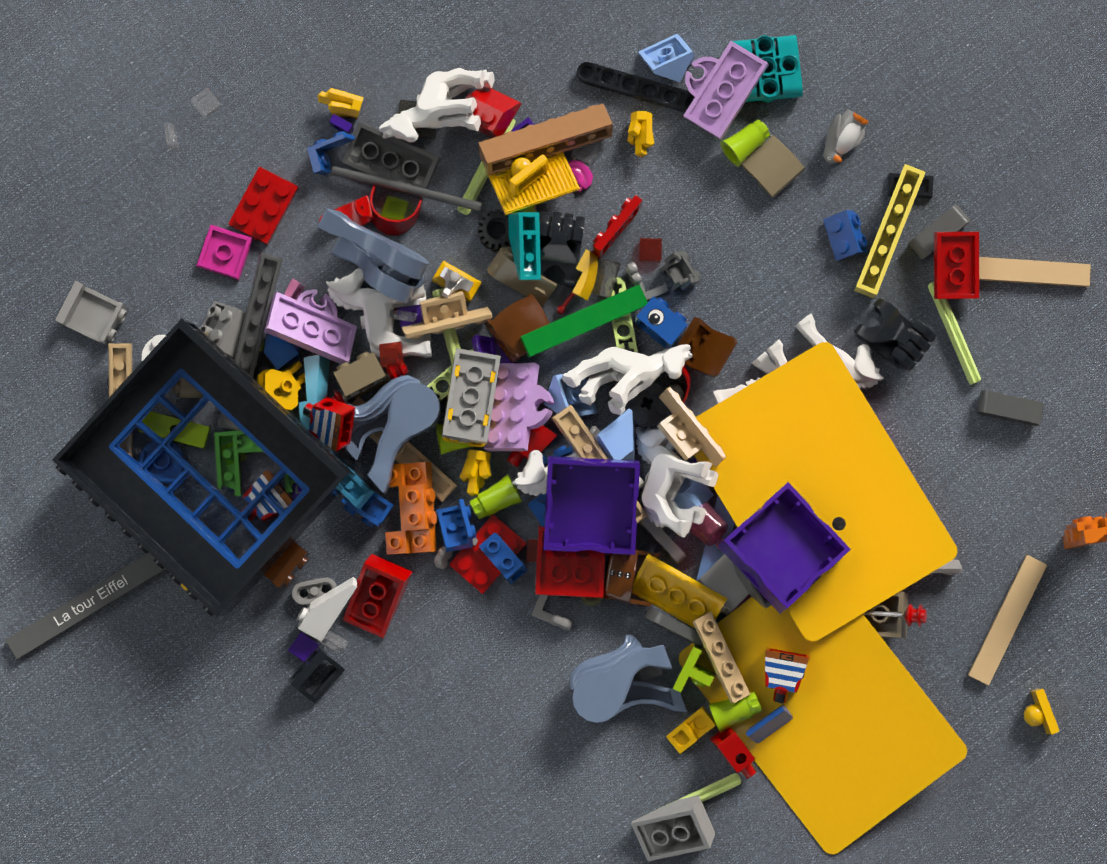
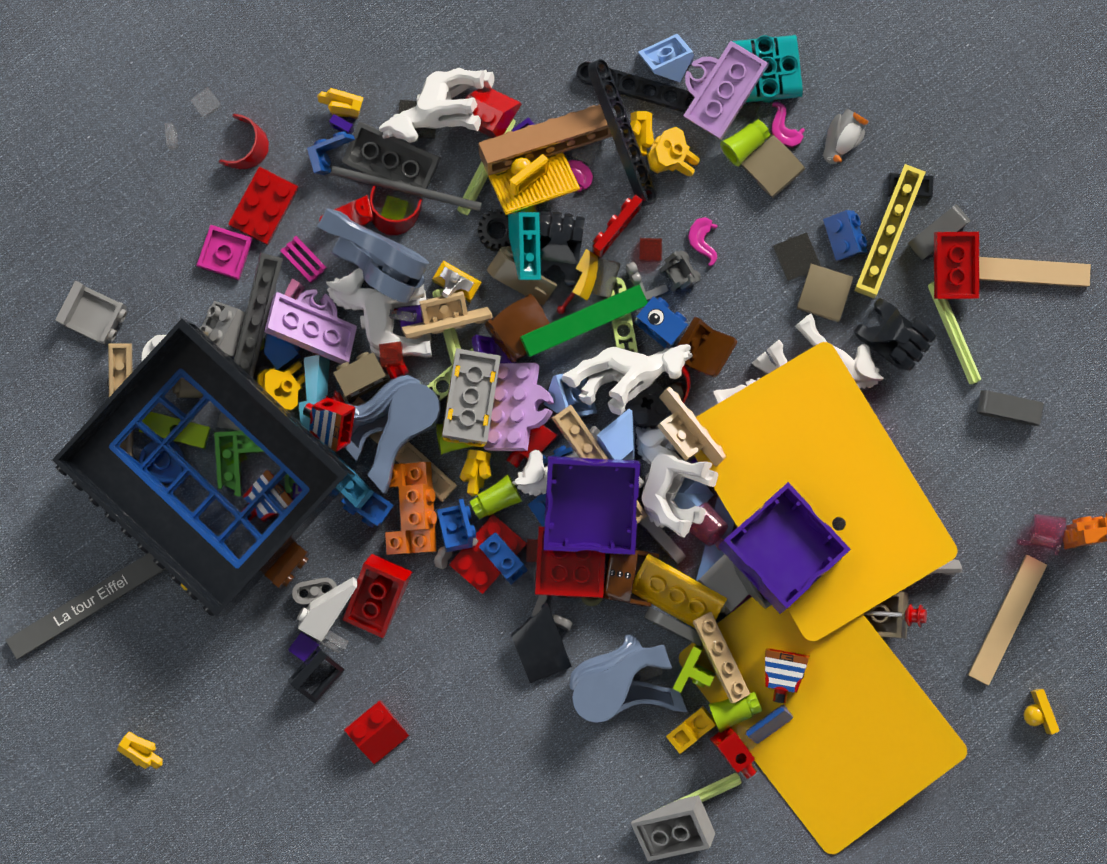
(139, 751): none -> yellow rock
(257, 152): none -> red piece
(290, 245): none -> dark pink tile
(376, 732): none -> red slope
(540, 646): none -> black slope
(621, 122): none -> black beam
(670, 152): none -> yellow hinge
(696, 238): none -> dark pink piece
(787, 136): none -> dark pink piece
(796, 256): none -> clear smoke piece
(824, 292): none -> dark tan slope
(1046, 532): none -> clear pink hat

